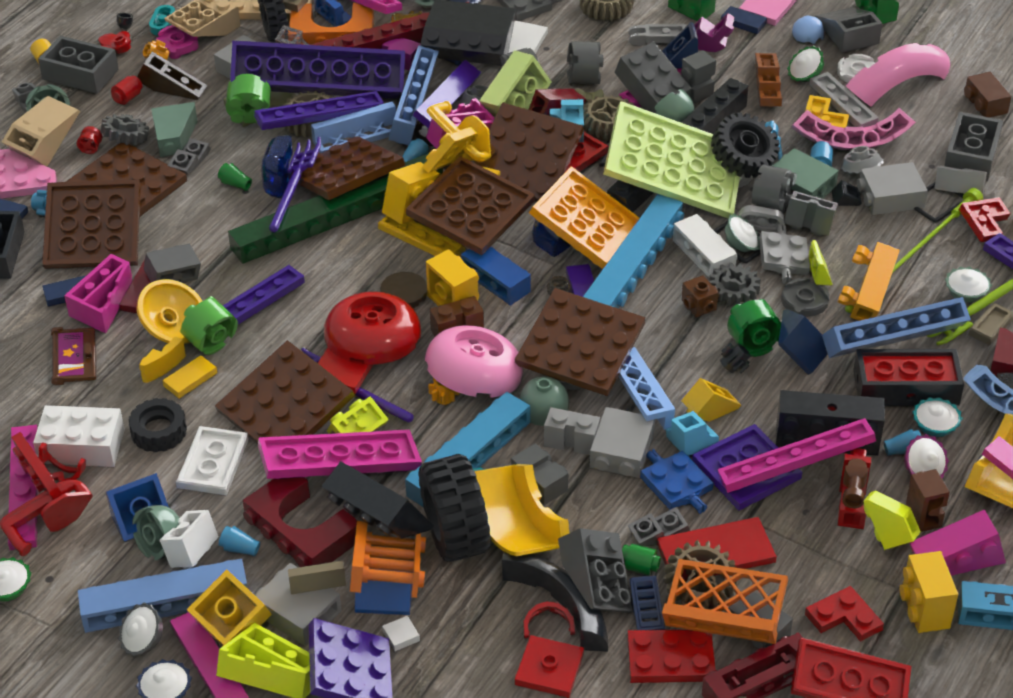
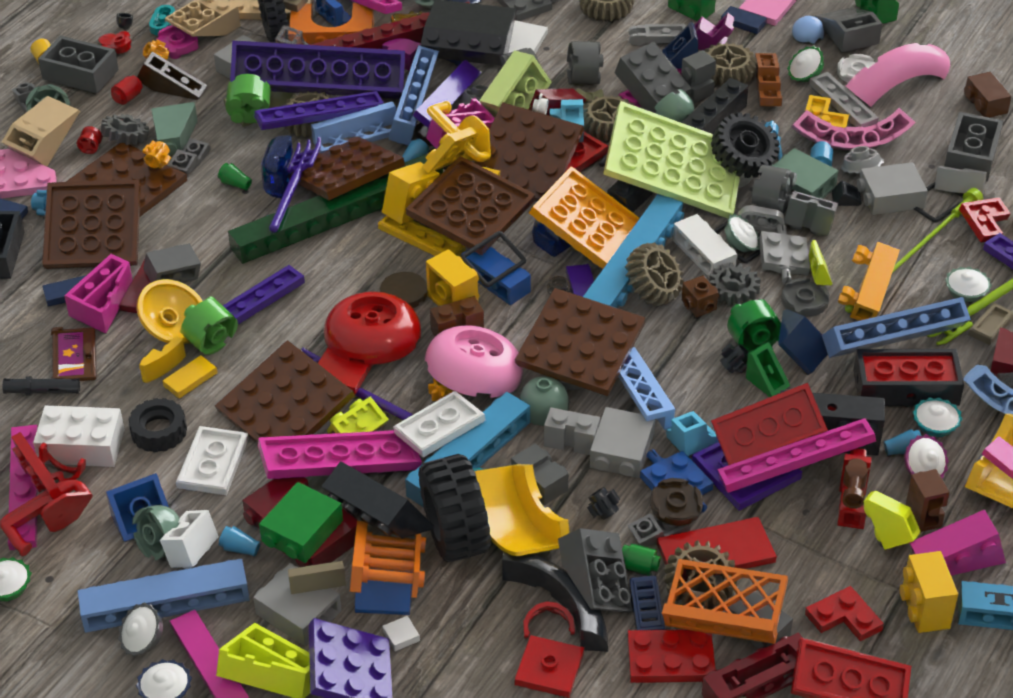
(32, 386): none -> black pin
(156, 154): none -> light orange gear
(227, 608): yellow brick -> none
(301, 522): none -> green brick
(439, 423): none -> white tile
(505, 273): none -> black piece
(540, 105): none -> white plate
(603, 503): none -> black gear
(654, 274): none -> dark tan gear
(676, 502): none -> dark brown tile
(709, 400): yellow slope -> none
(732, 62): none -> dark tan gear
(765, 371): none -> green slope
(769, 424): none -> red tile

